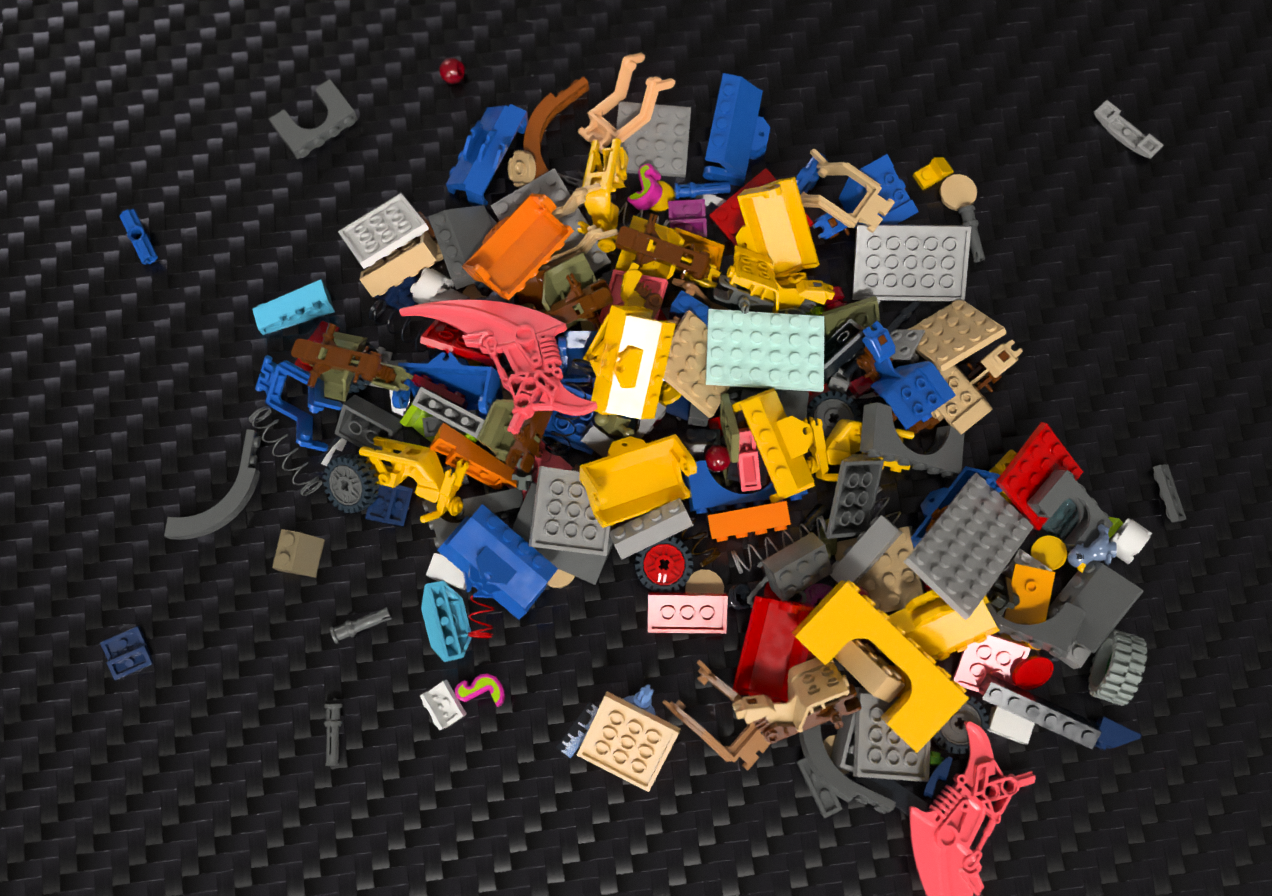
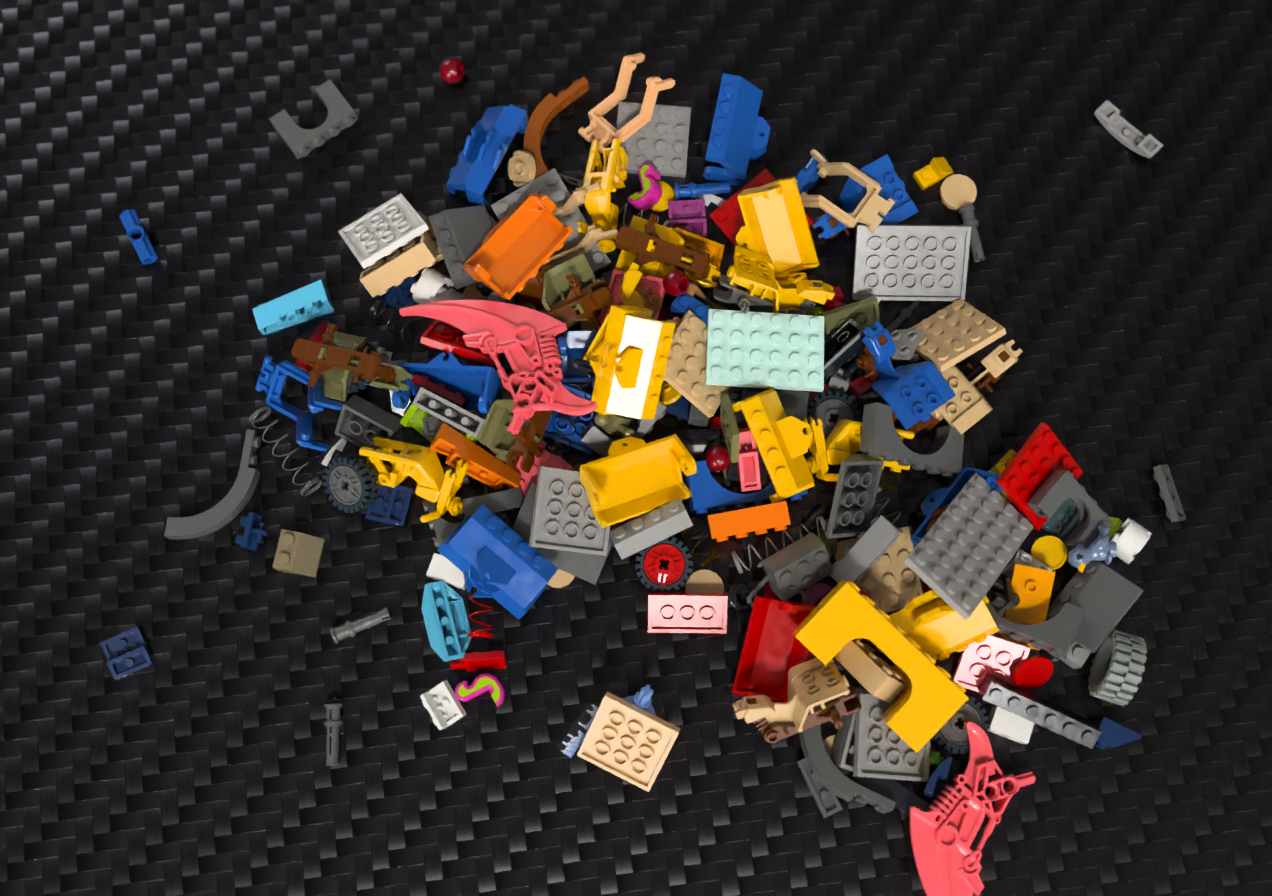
(253, 531): none -> dark blue hips
(480, 661): none -> red hinge
(523, 478): pearl dark grey hips -> none
(675, 282): none -> dark red piece
(745, 744): medium nougat piece -> none

